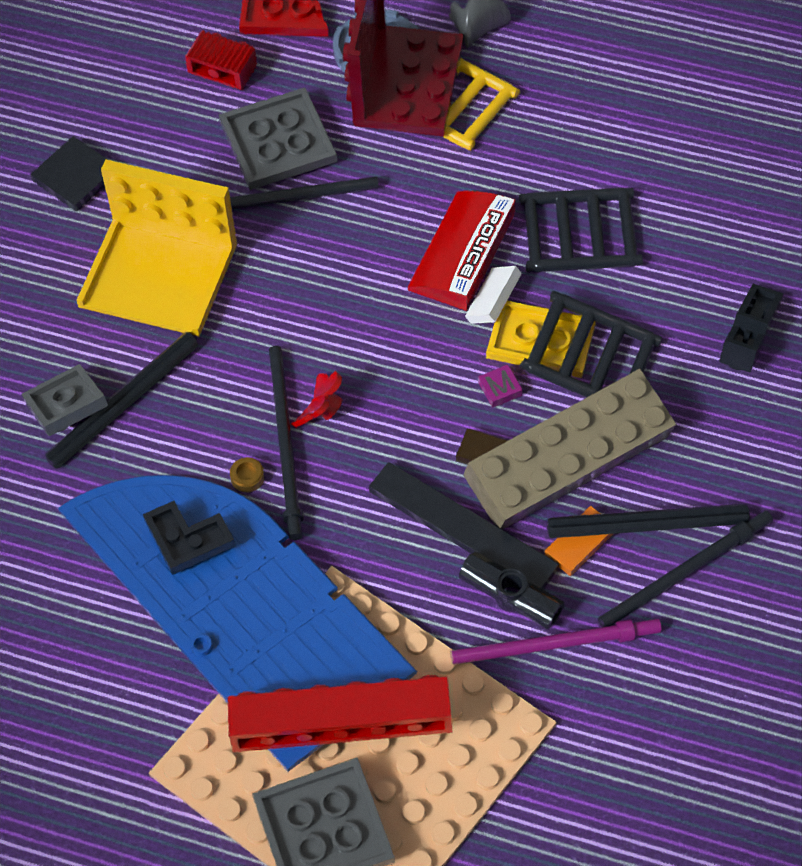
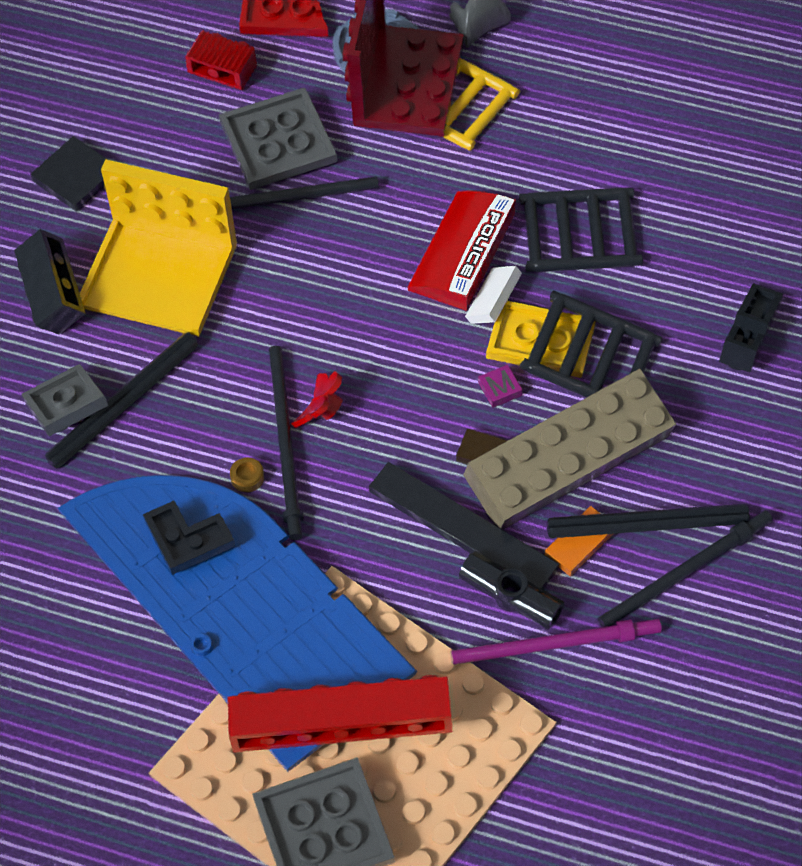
(49, 282): none -> black brick

